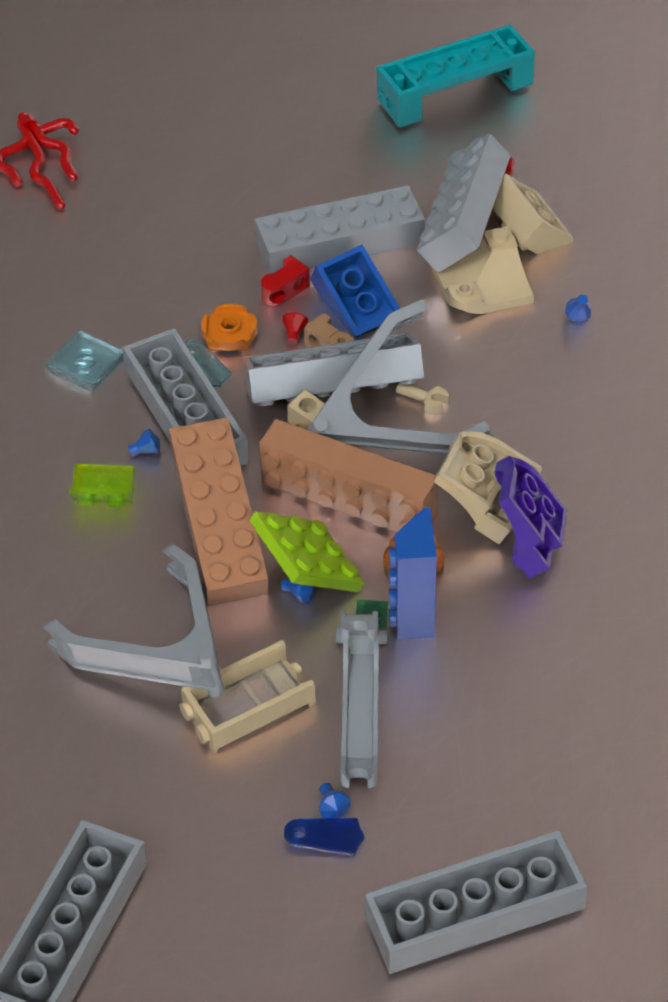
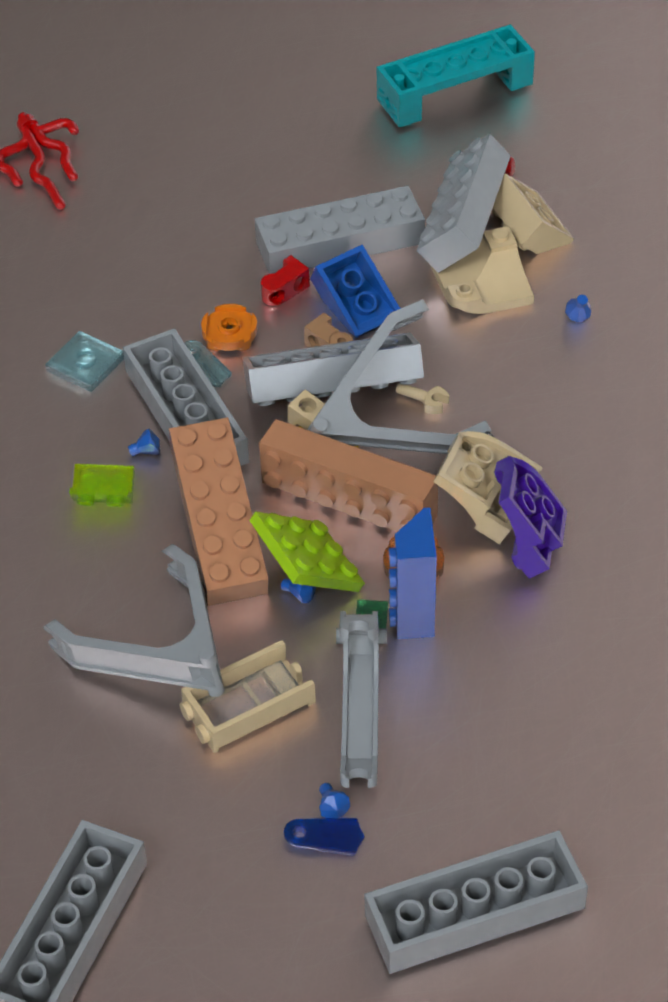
(294, 324): red rock -> none

